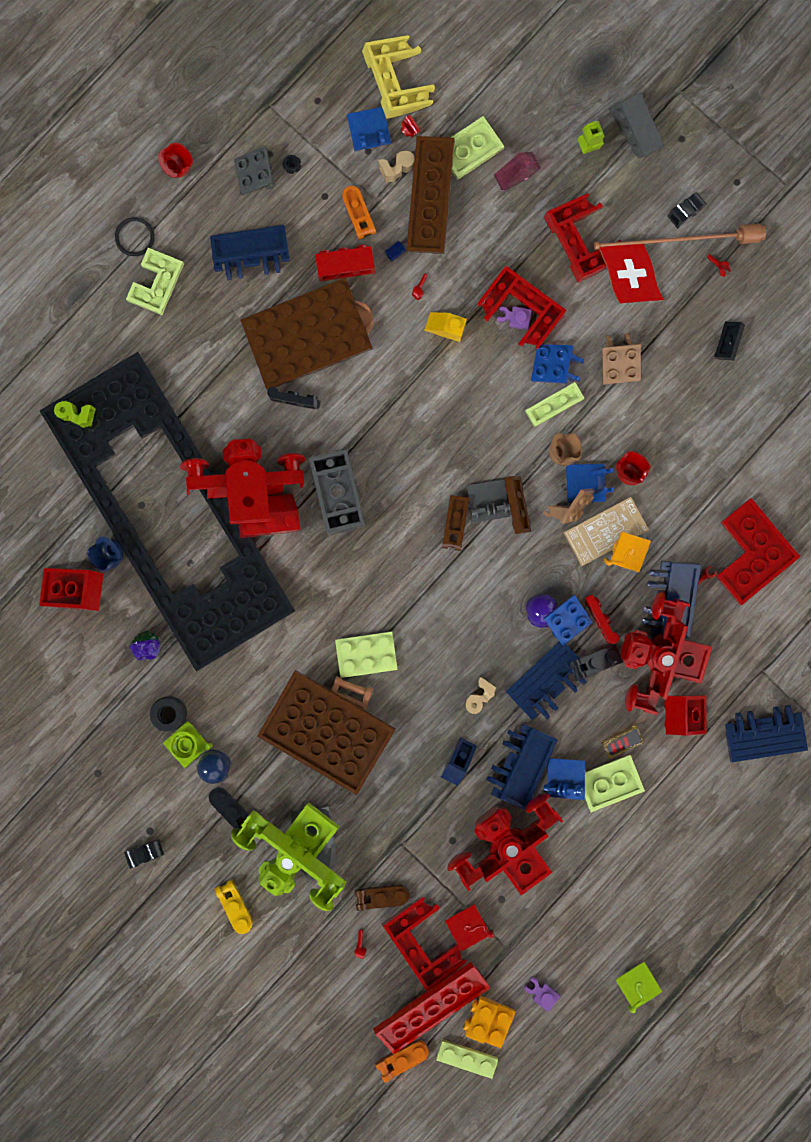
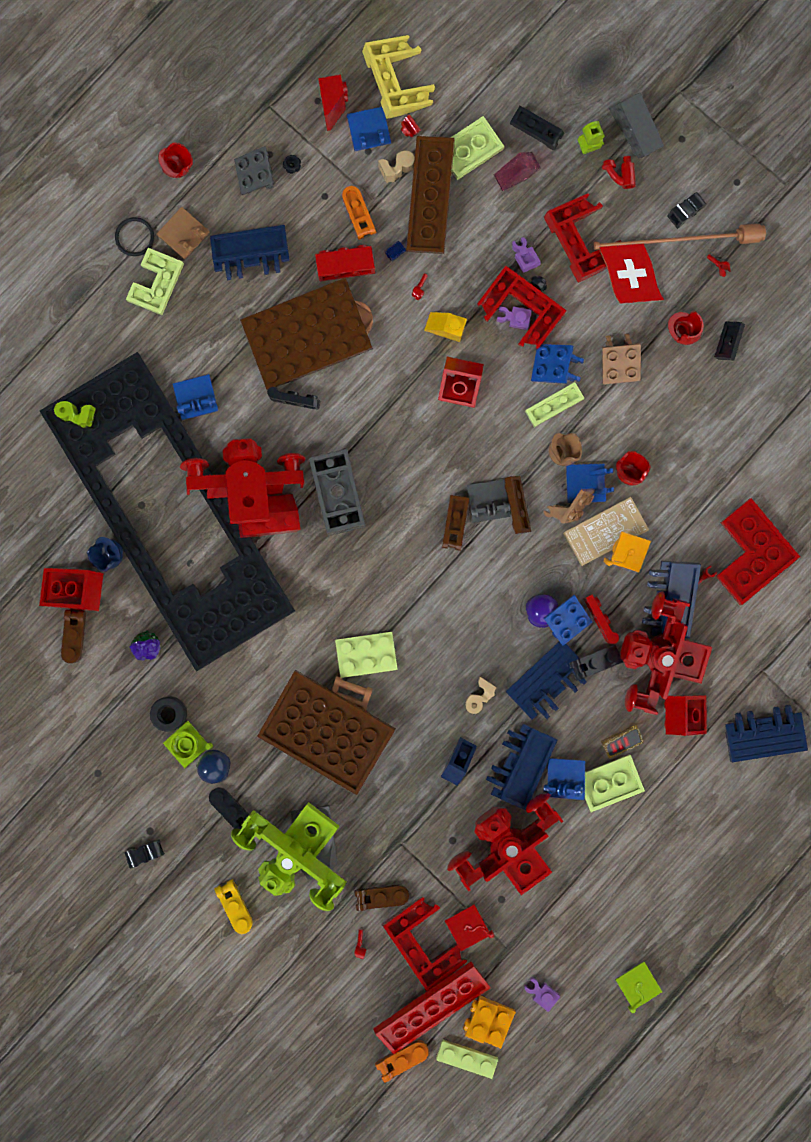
(73, 636): none -> reddish brown plate
(183, 233): none -> medium nougat plate
(195, 397): none -> blue hinge
(333, 98): none -> red slope
(460, 382): none -> red slope
(526, 258): none -> medium lavender plate
(536, 127): none -> black plate
(539, 282): none -> black plate
(627, 180): none -> red plant
(686, 327): none -> red helmet

